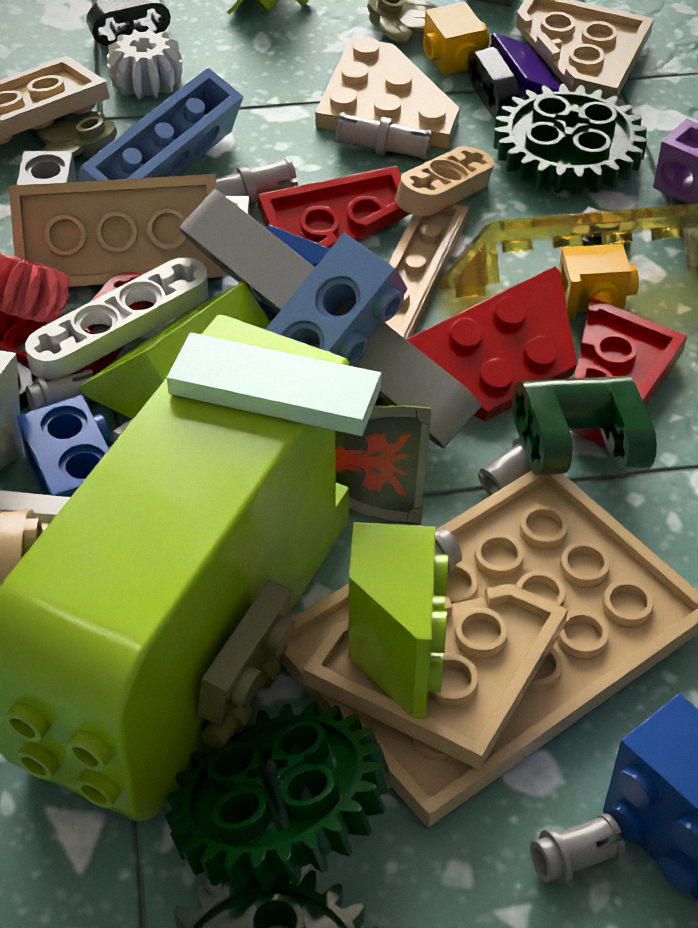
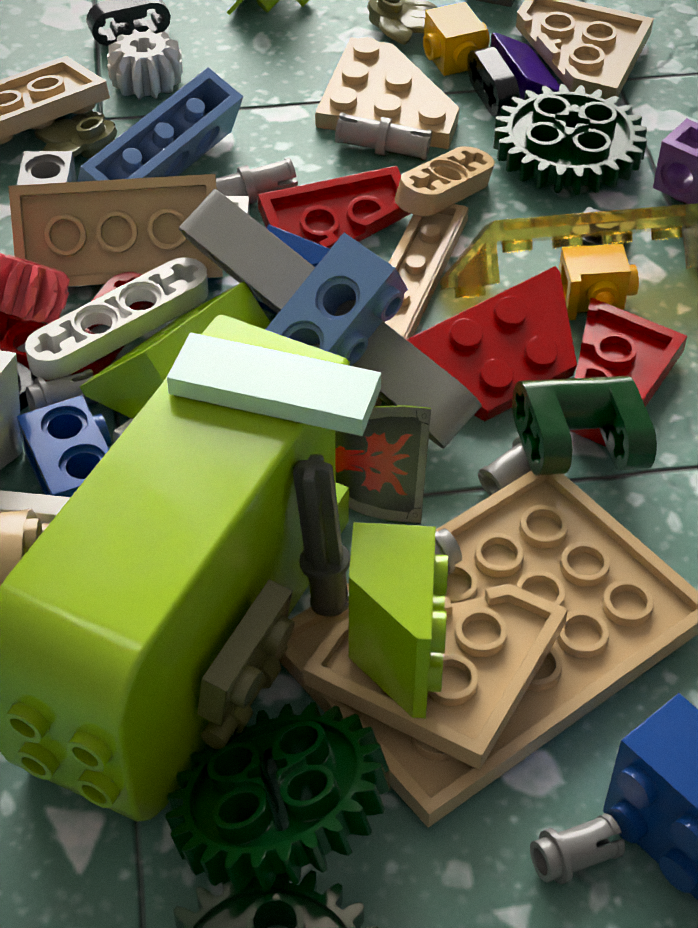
(323, 555): none -> dark grey axle

